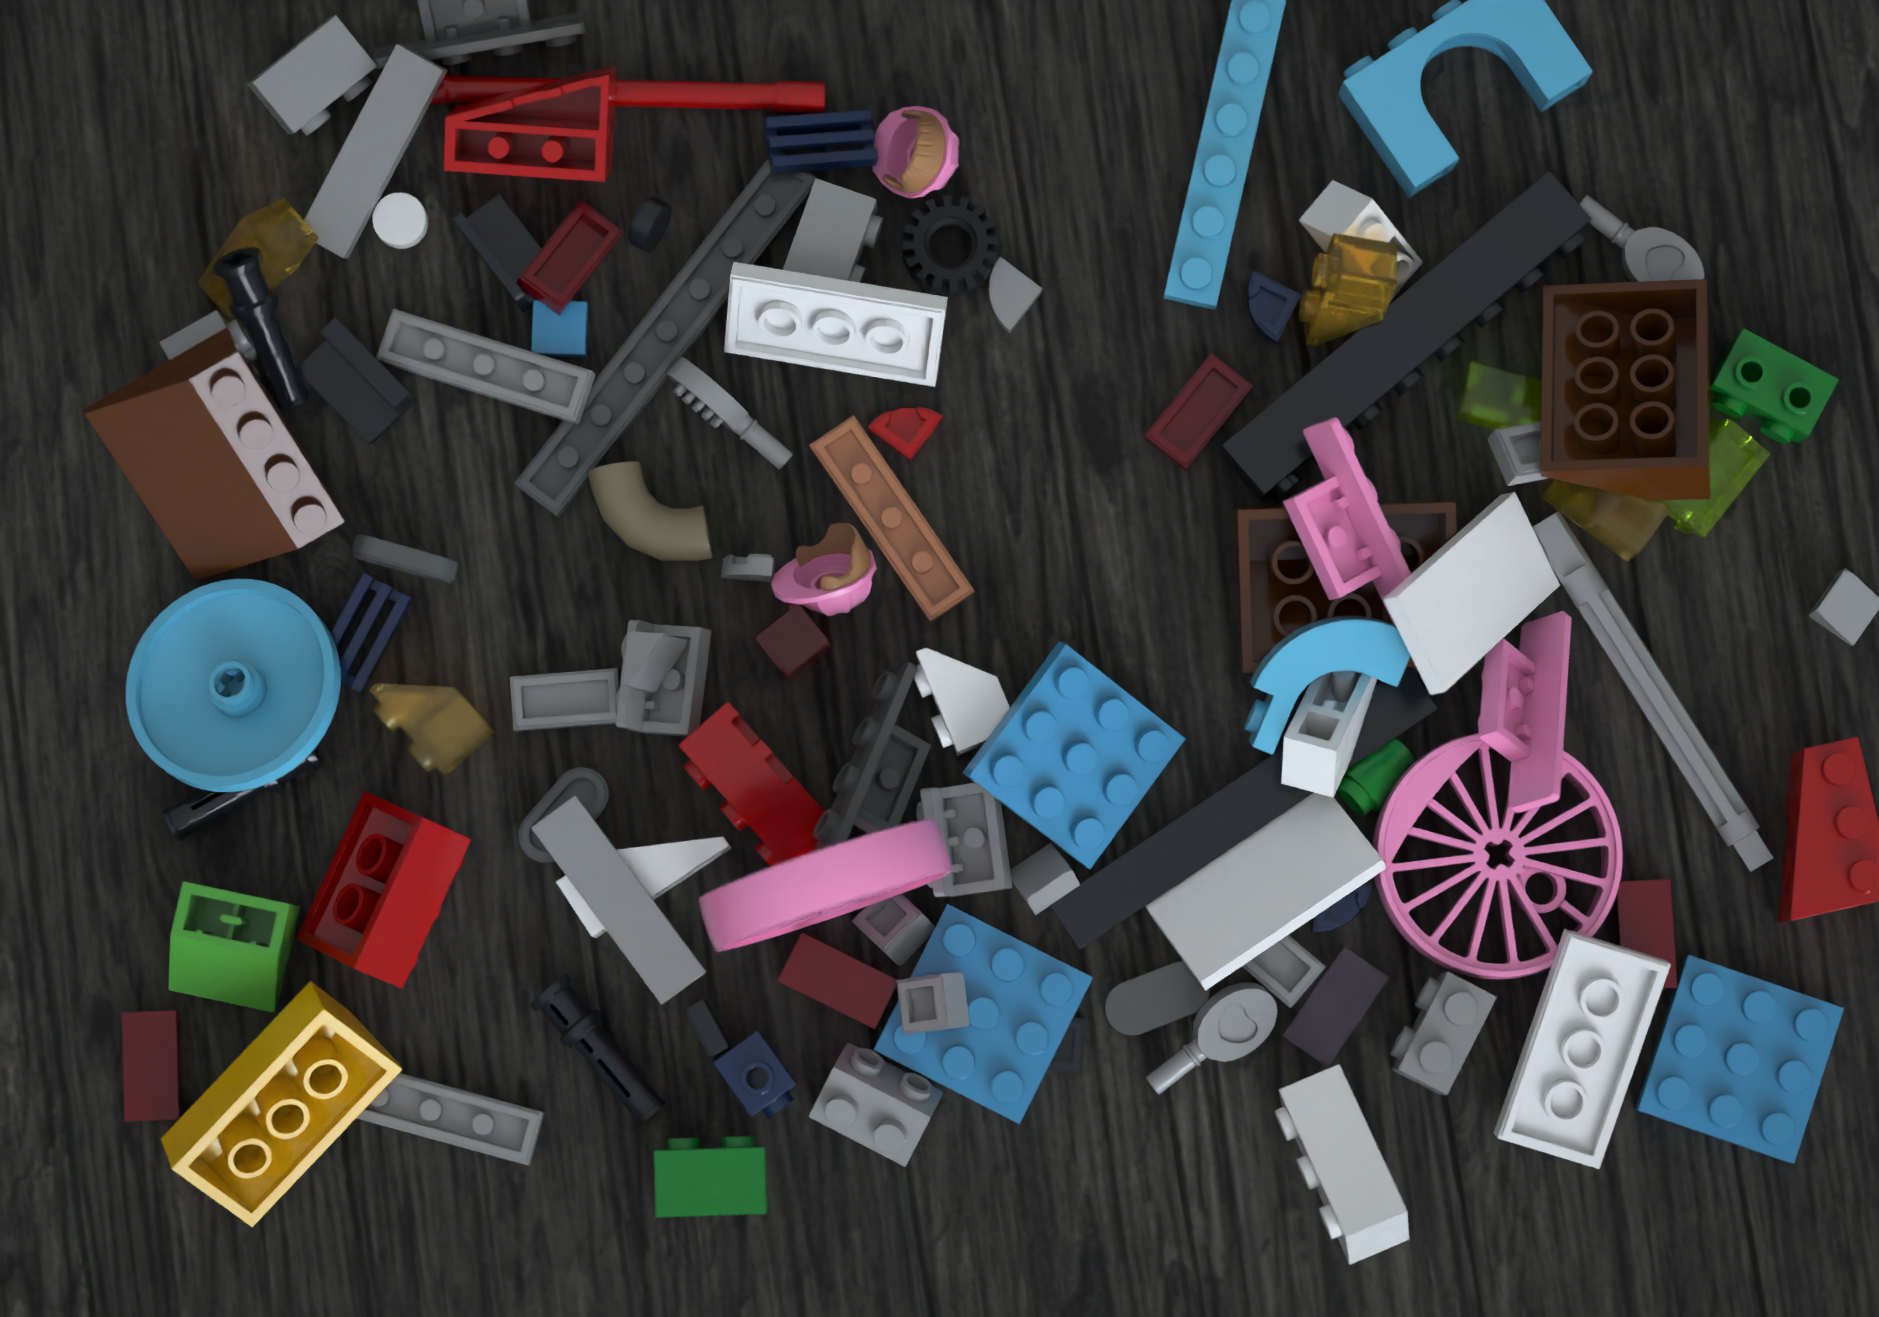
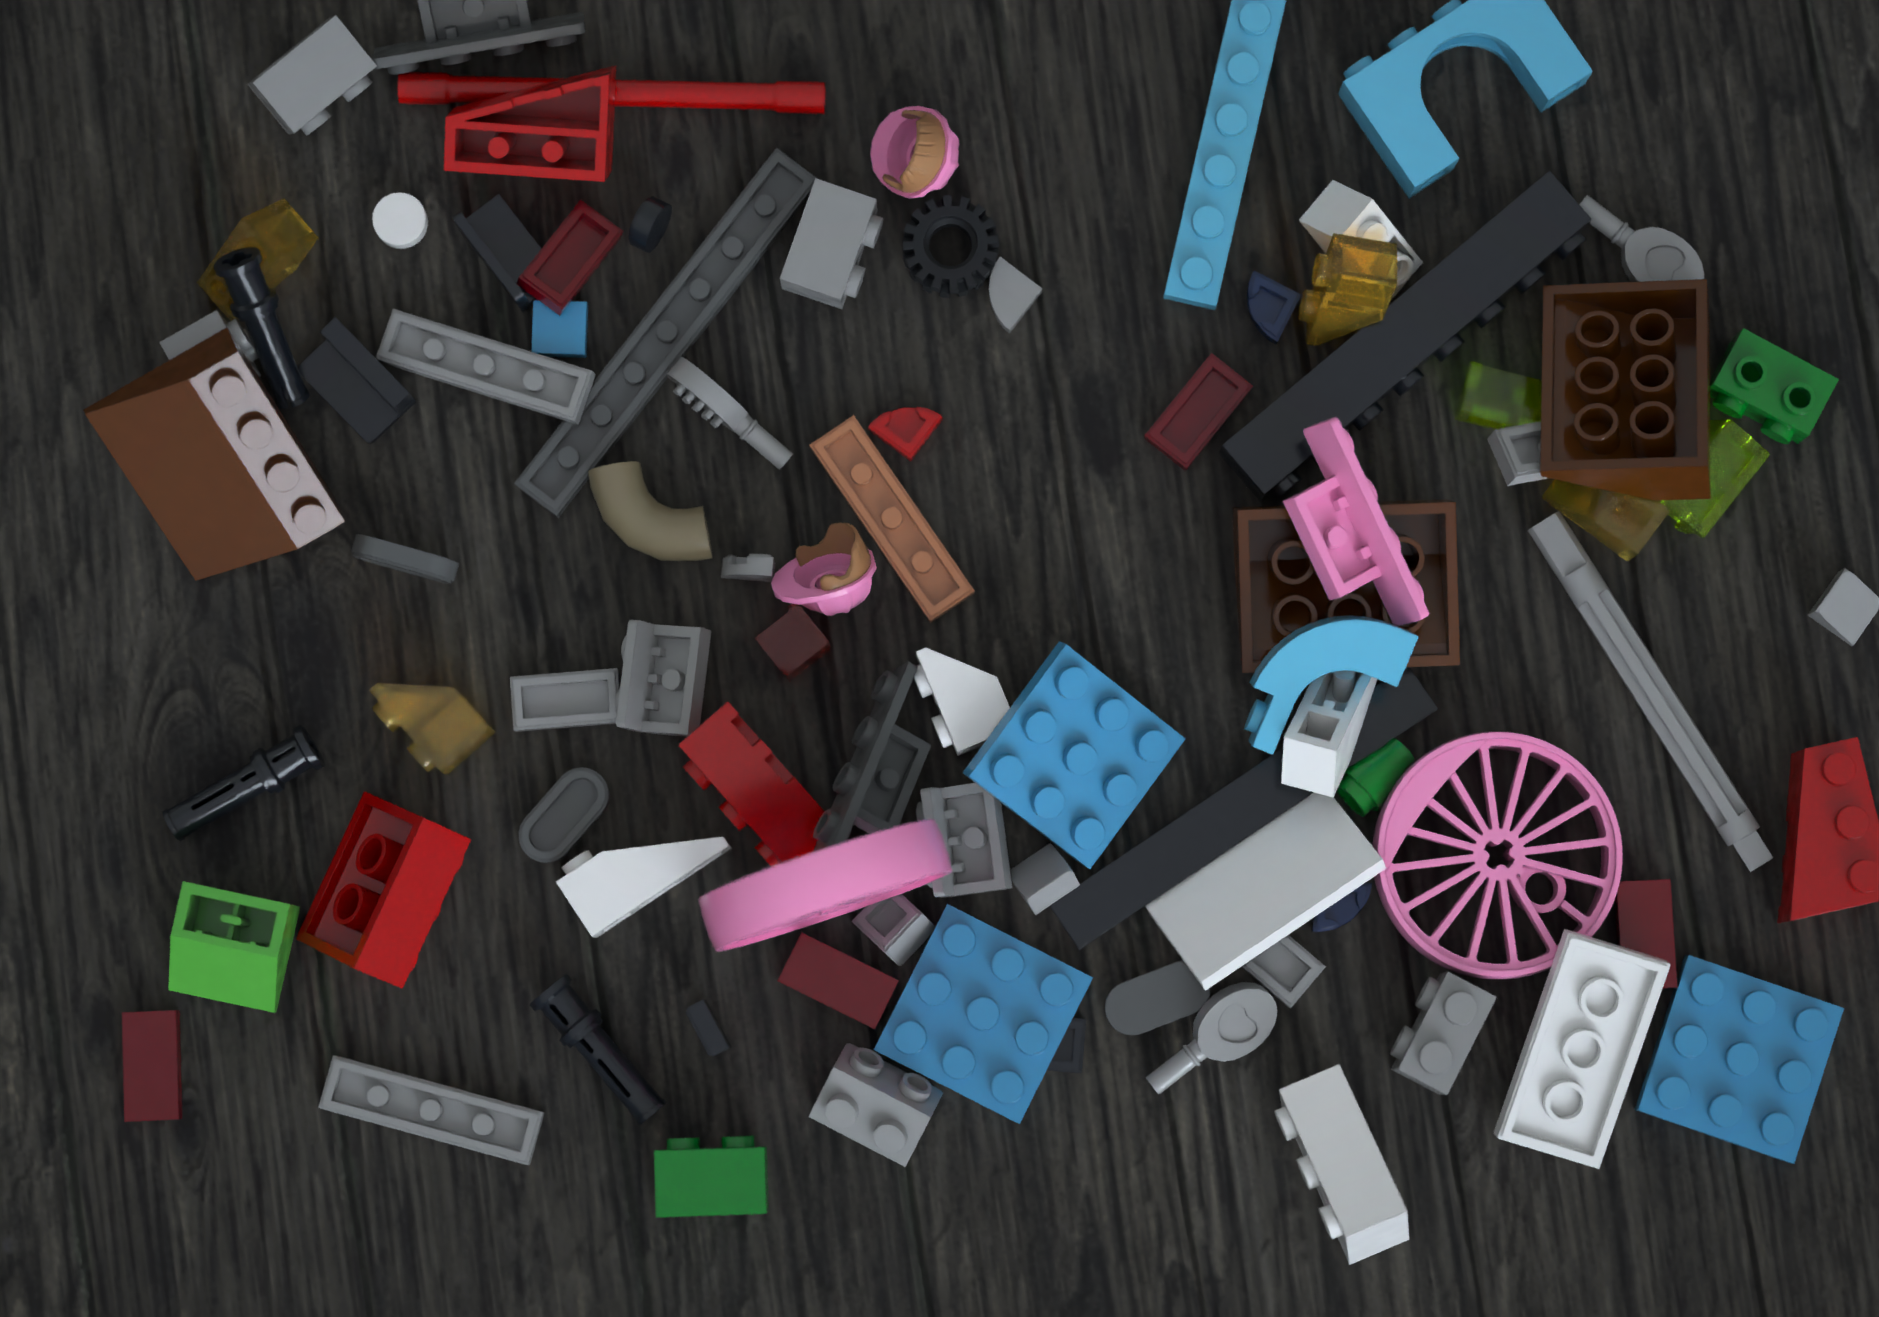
(233, 685): medium azure dish -> none
(279, 1105): yellow slope -> none
(373, 149): light grey tile -> none
(385, 636): dark blue tile -> none
(618, 900): light grey tile -> none
(649, 659): light grey slope -> none
(757, 1076): dark blue brick -> none
(820, 123): dark blue tile -> none
(834, 324): white tile -> none
(933, 1002): light grey slope -> none
(1335, 1006): clear purple tile -> none
(1471, 593): white tile -> none
(1527, 708): bright pink bracket -> none

